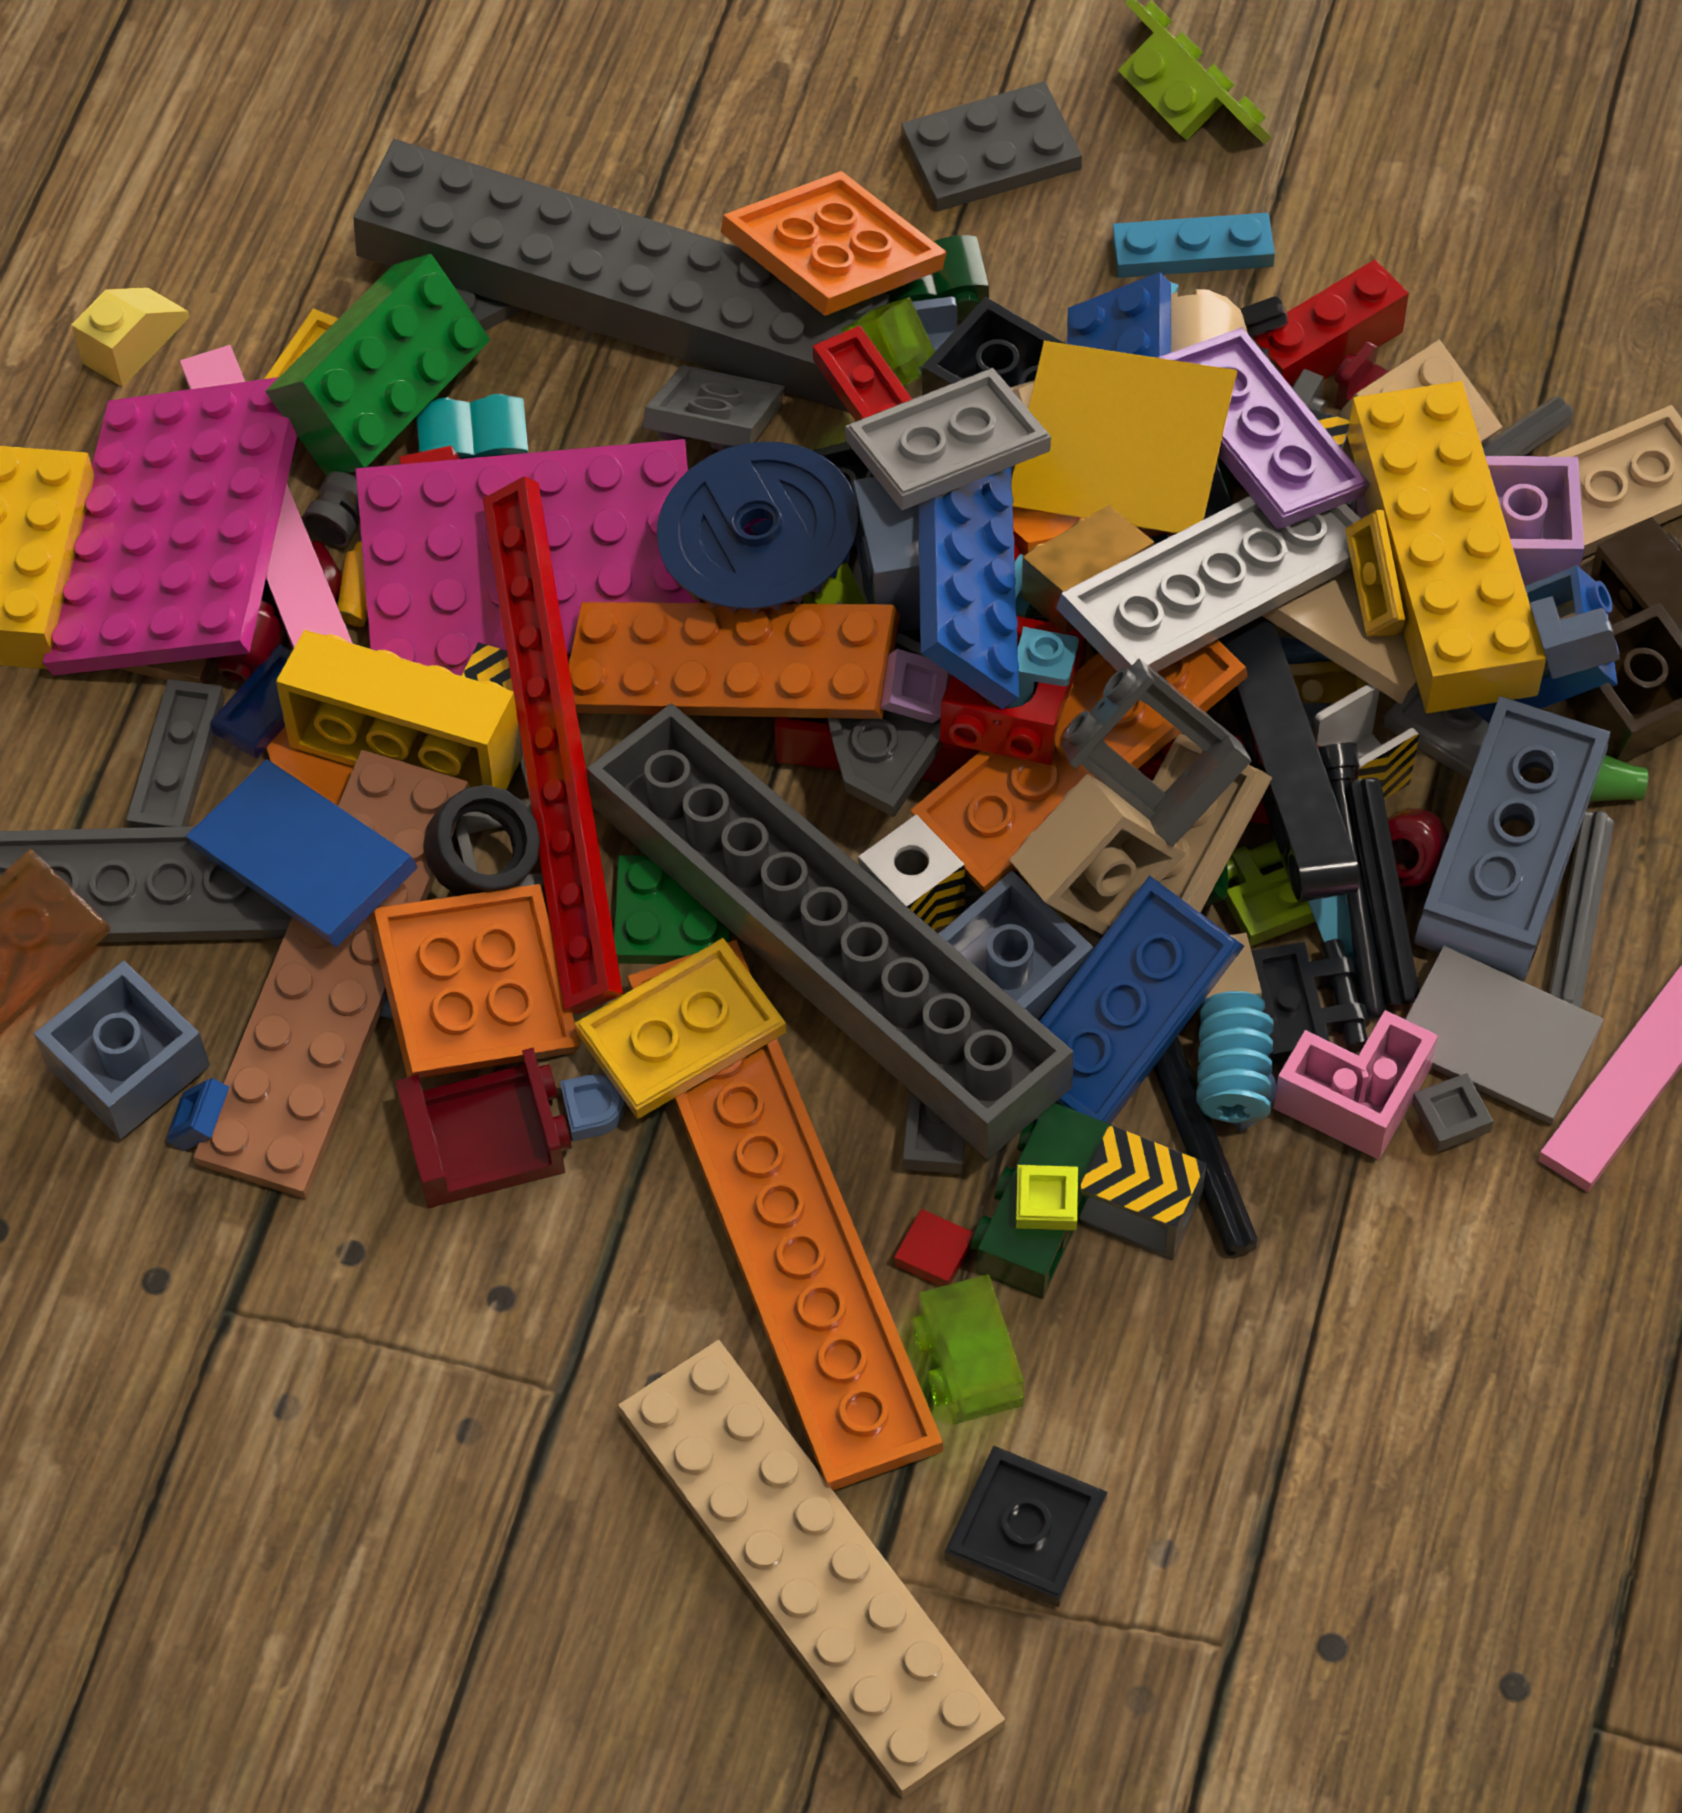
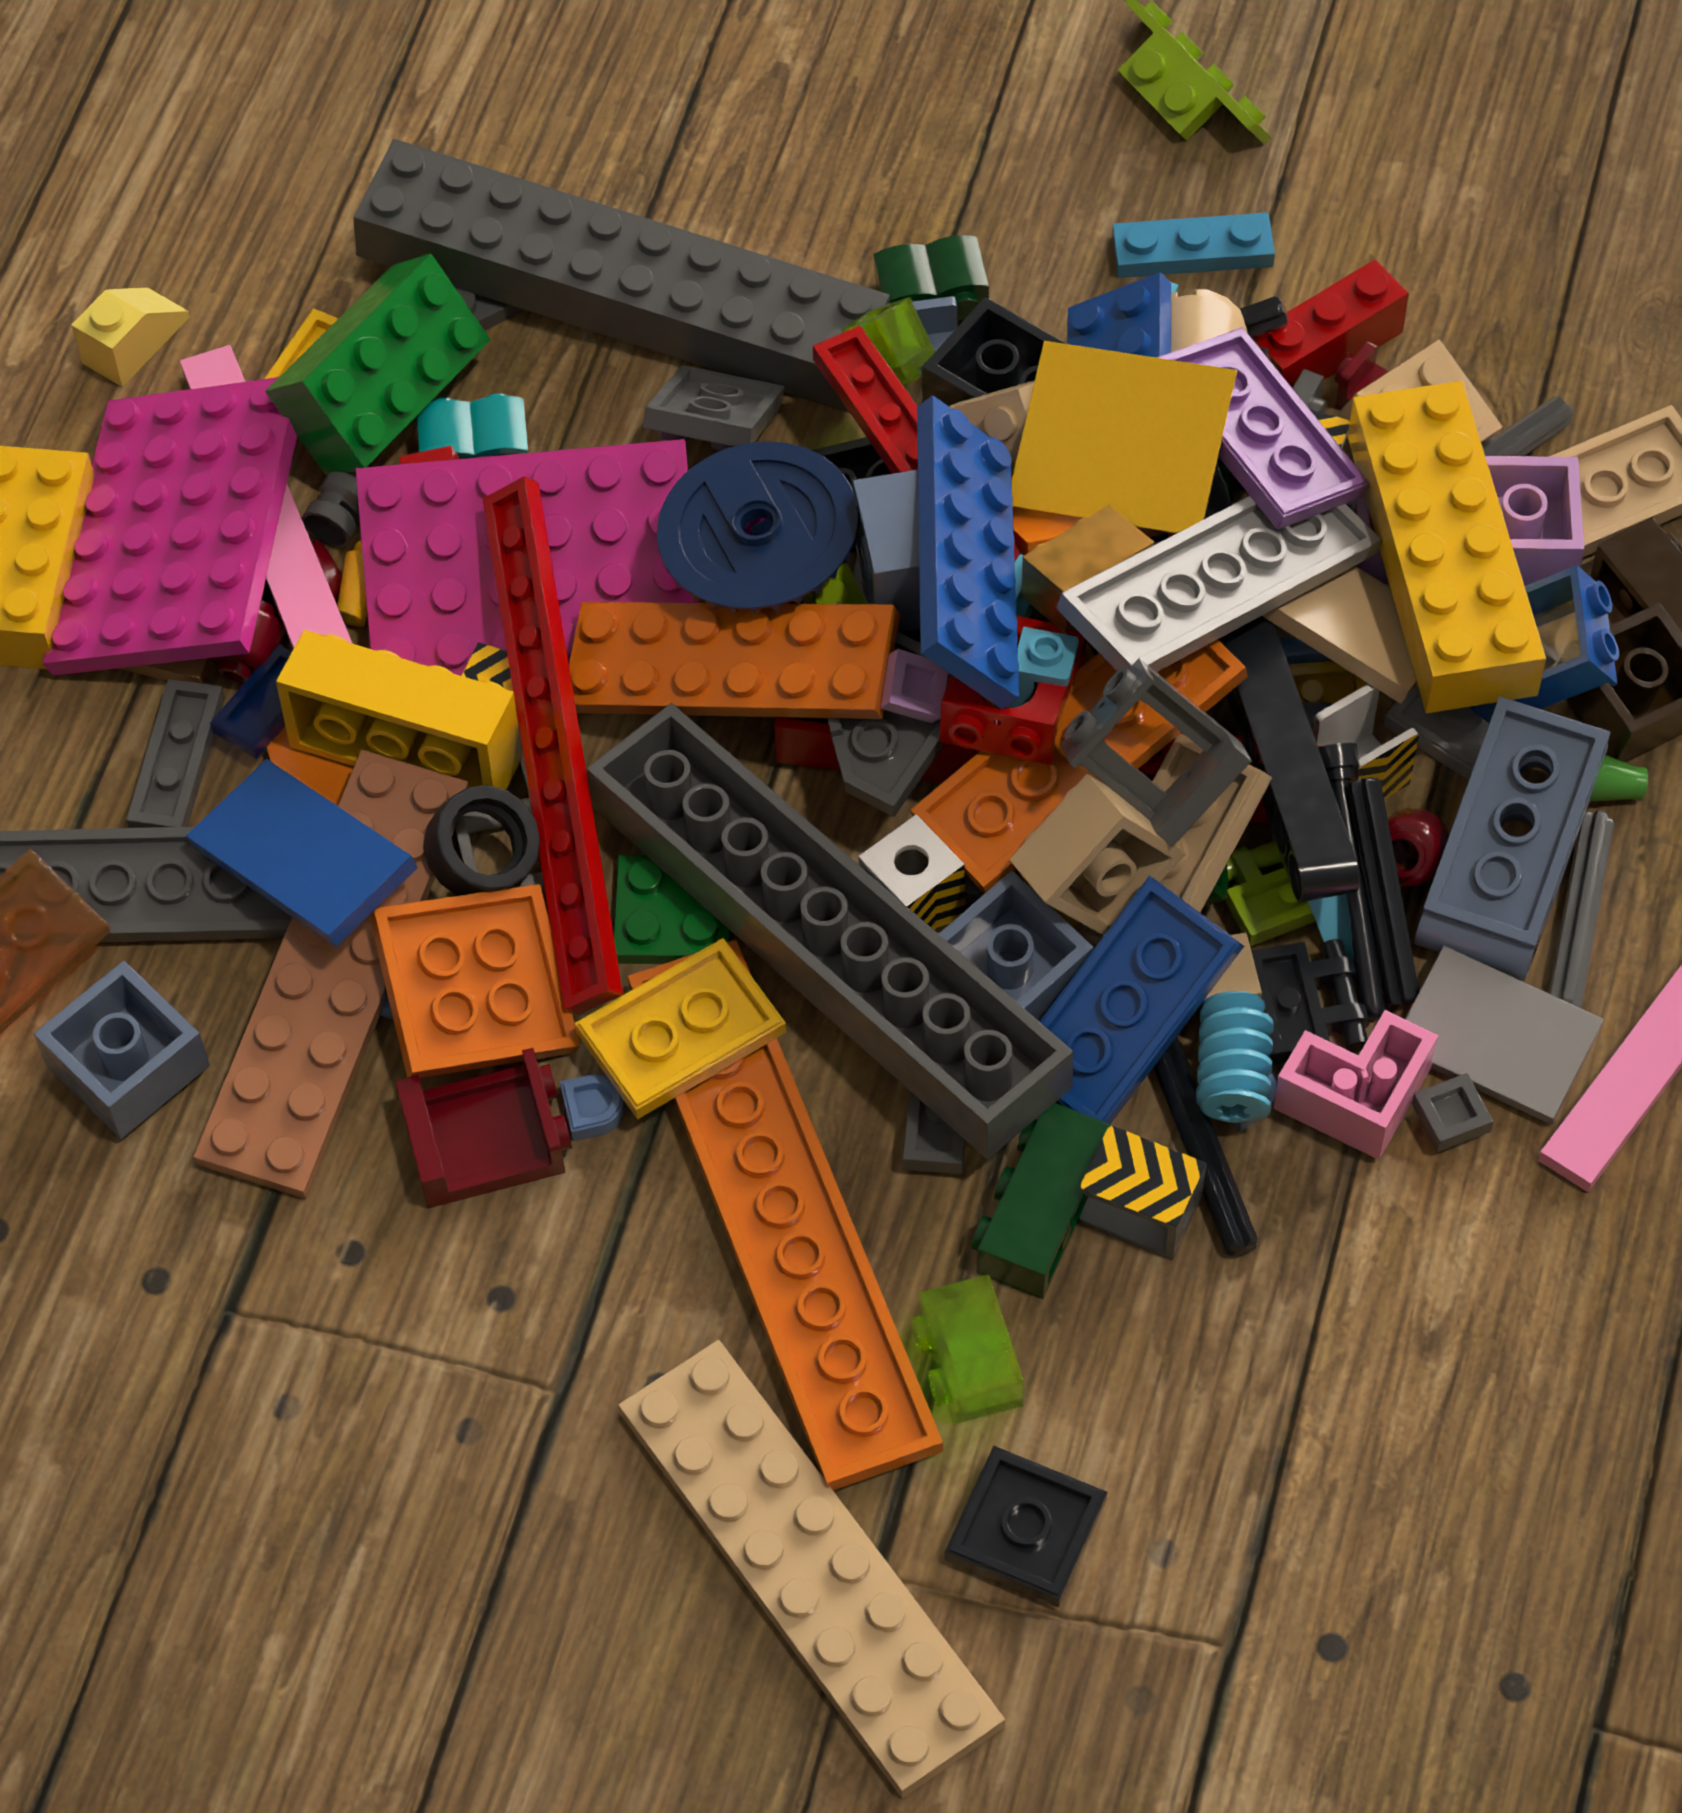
(197, 1114): blue tile -> none
(833, 242): orange plate -> none
(934, 1249): red tile -> none
(947, 438): light grey tile -> none
(991, 146): dark grey plate -> none
(1047, 1197): neon yellow tile -> none
(1375, 575): yellow slope -> none
(1574, 641): sand blue panel -> none

